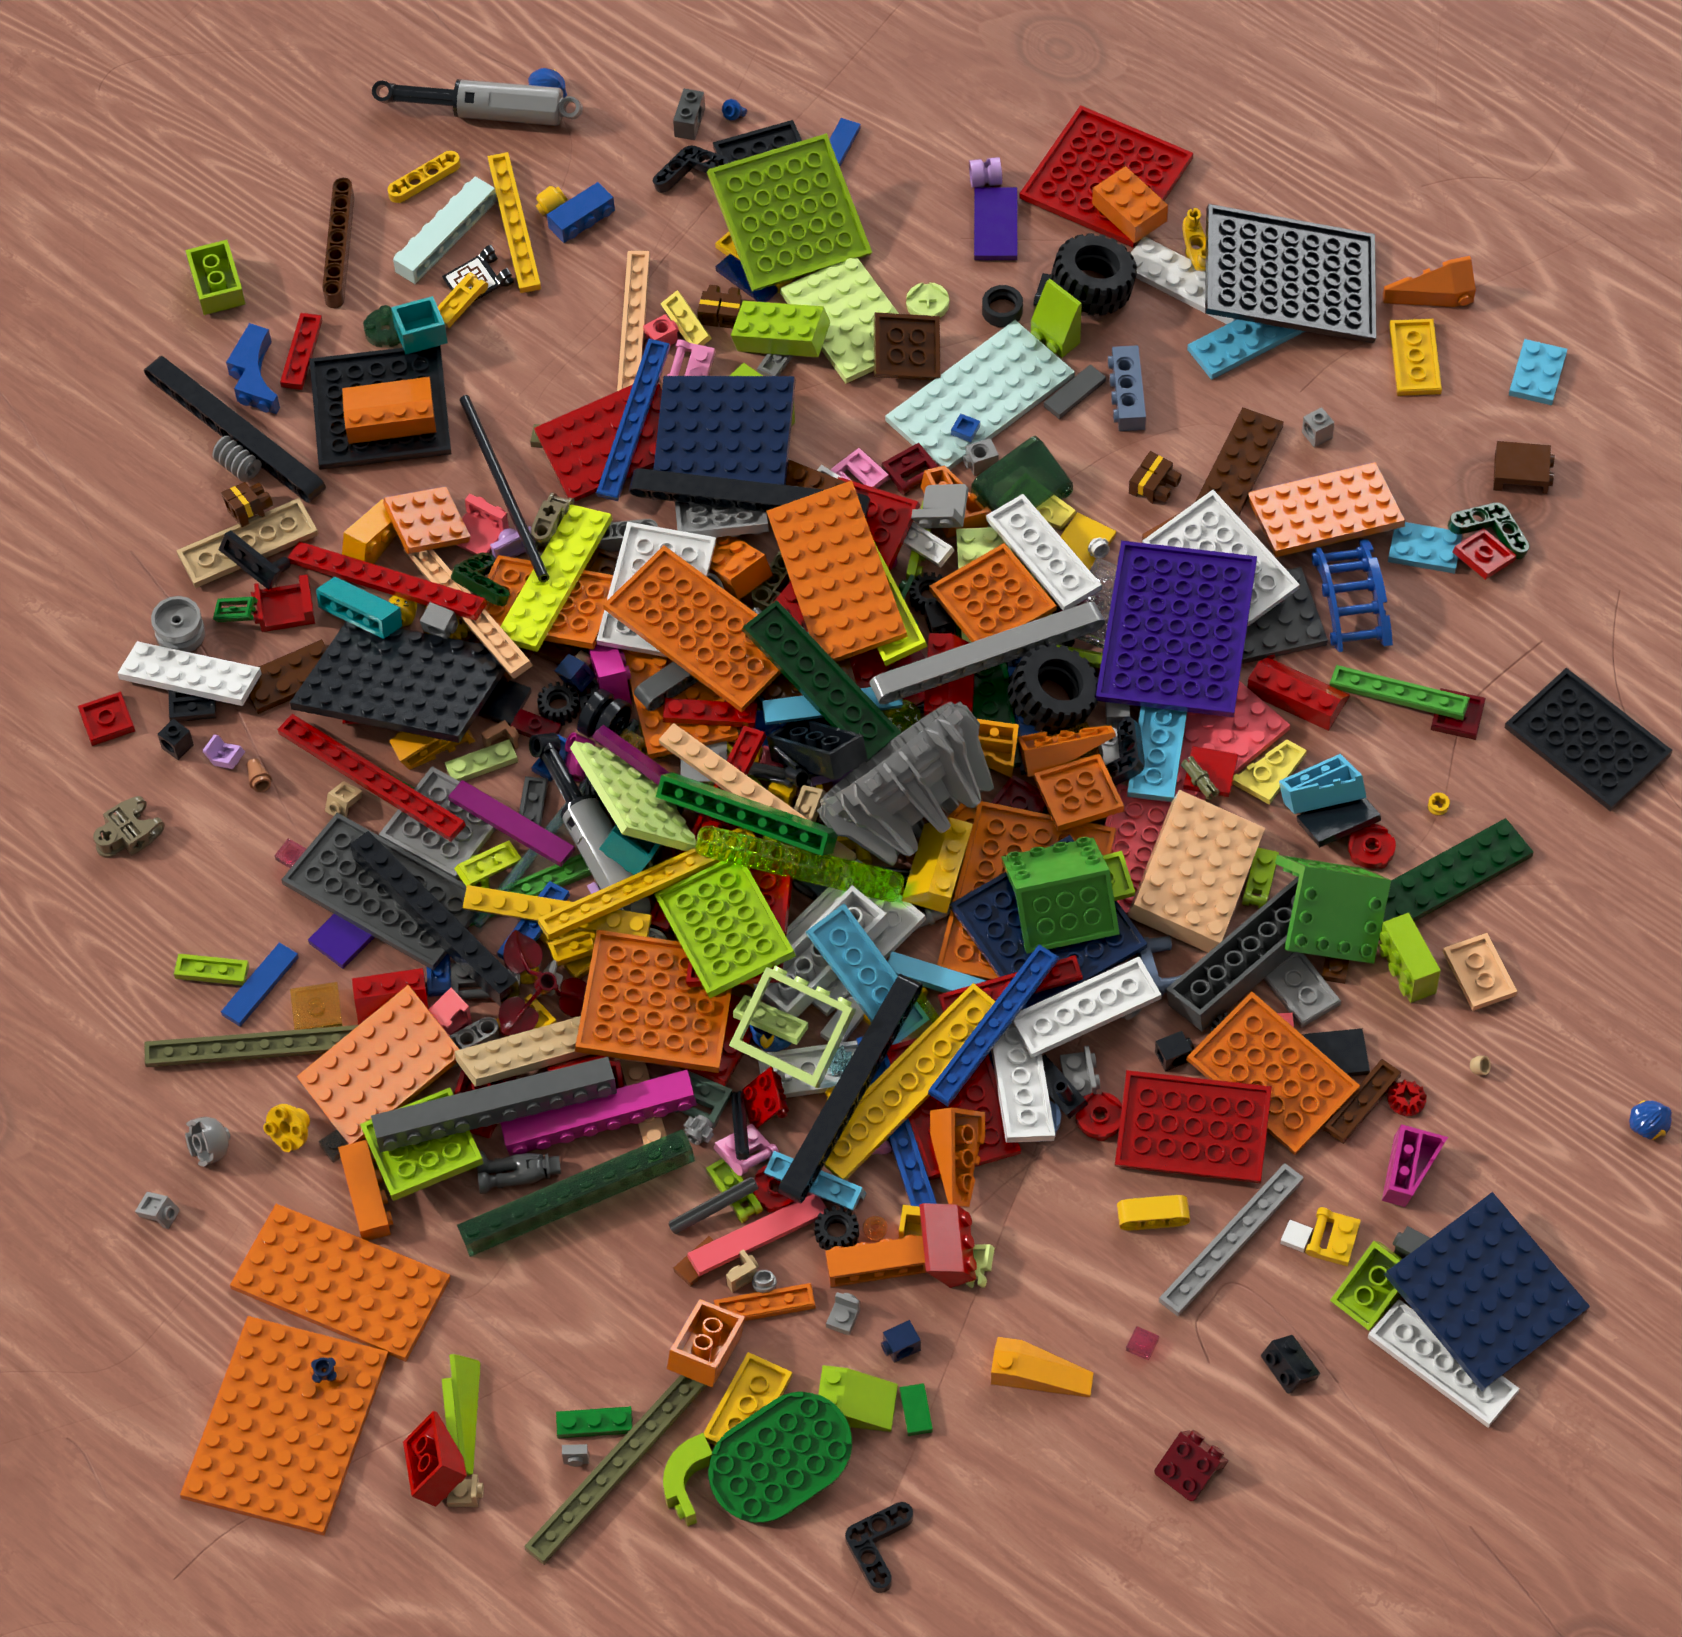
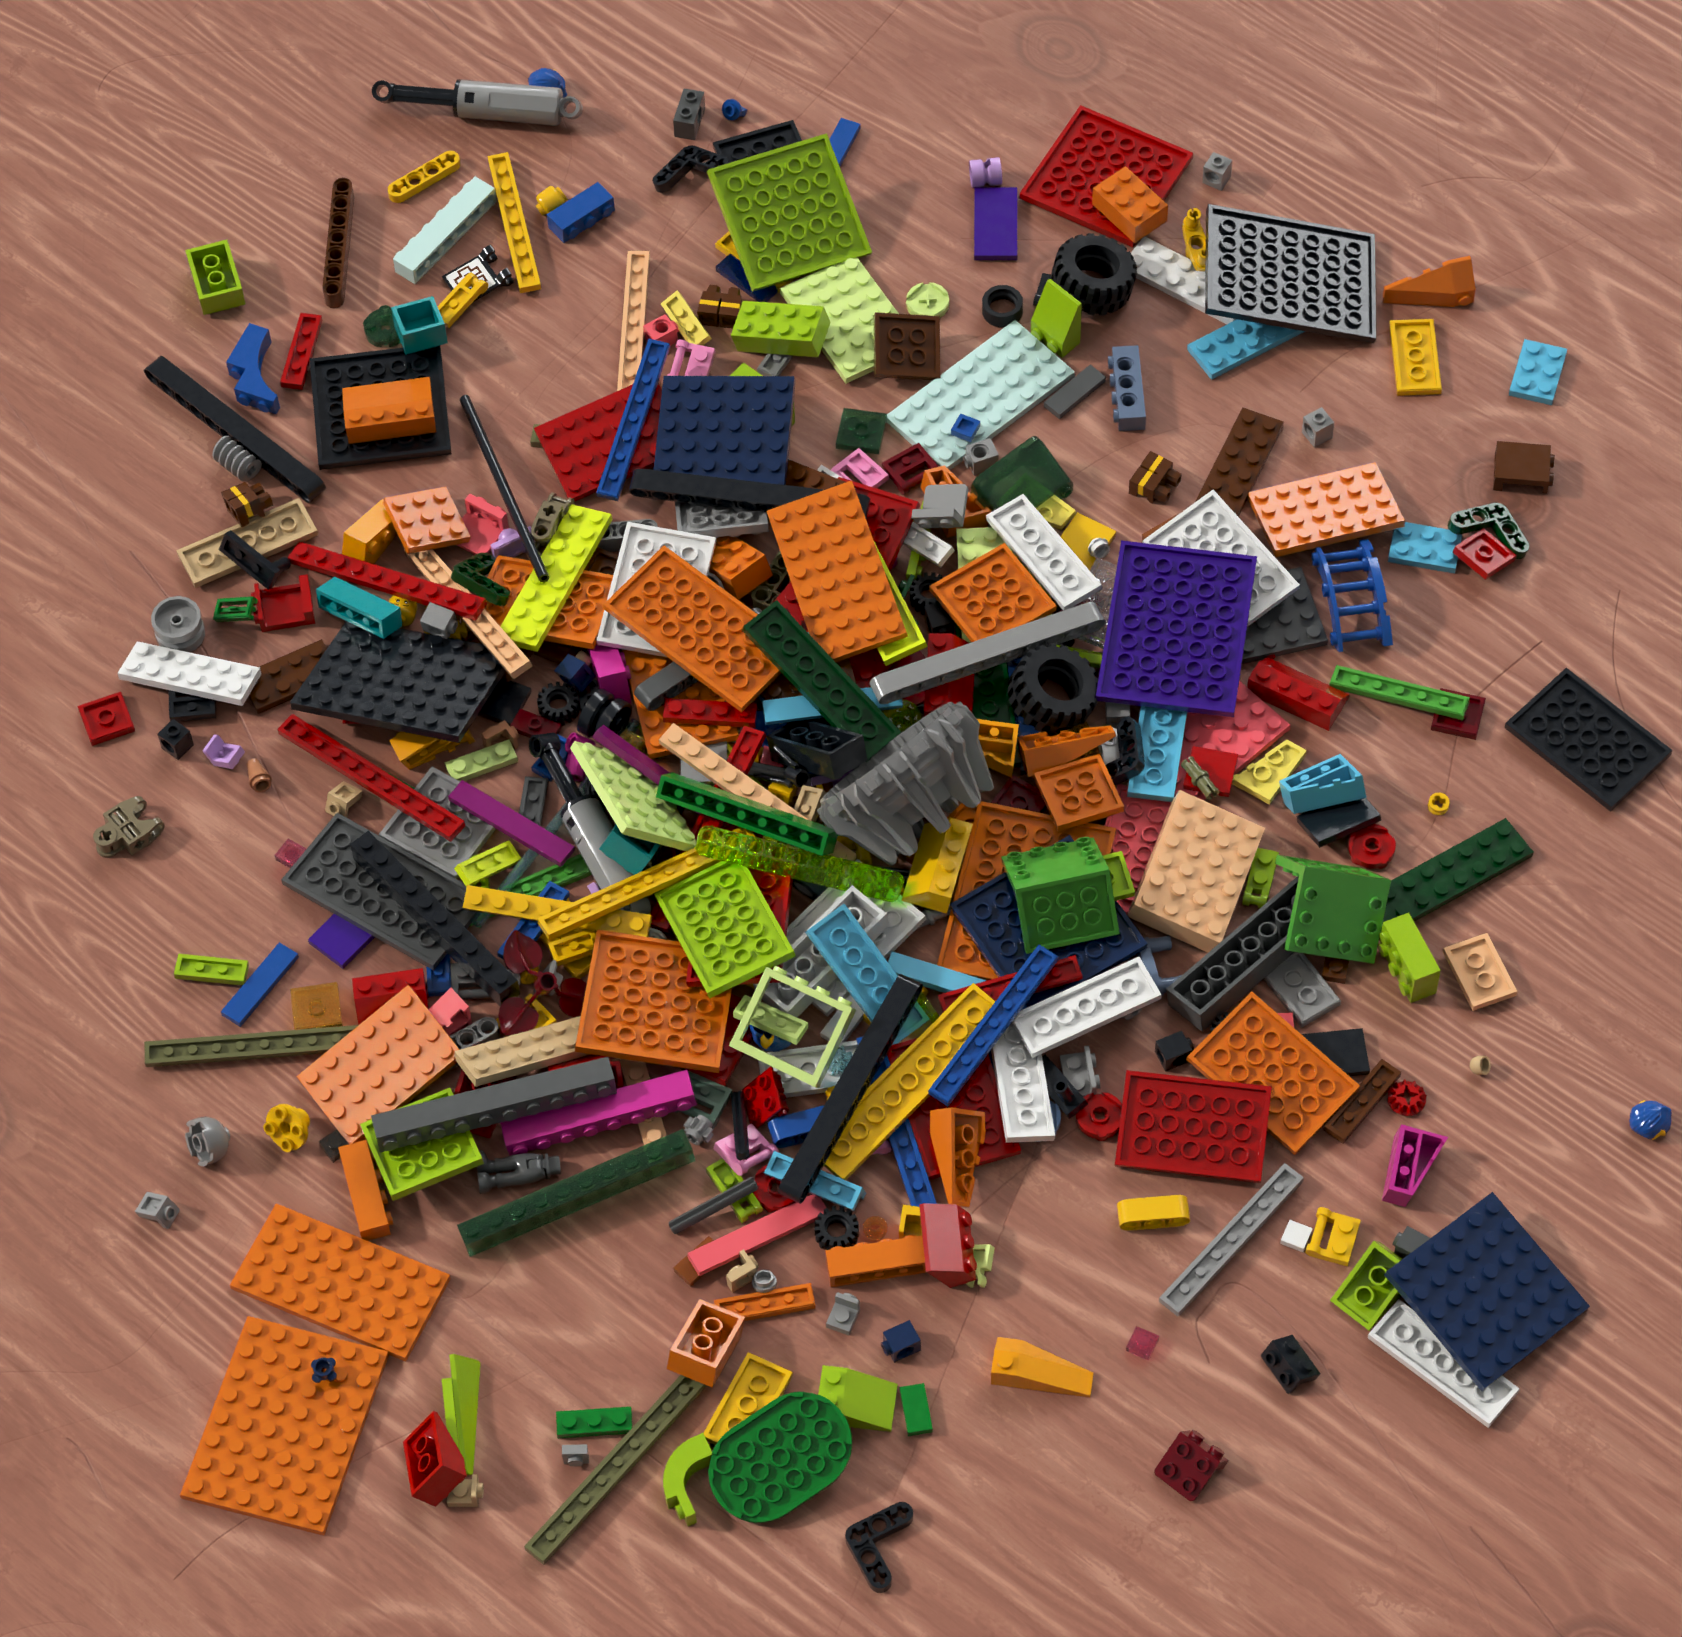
(792, 1128): none -> blue beam
(861, 430): none -> clear green plate
(1217, 171): none -> light grey brick

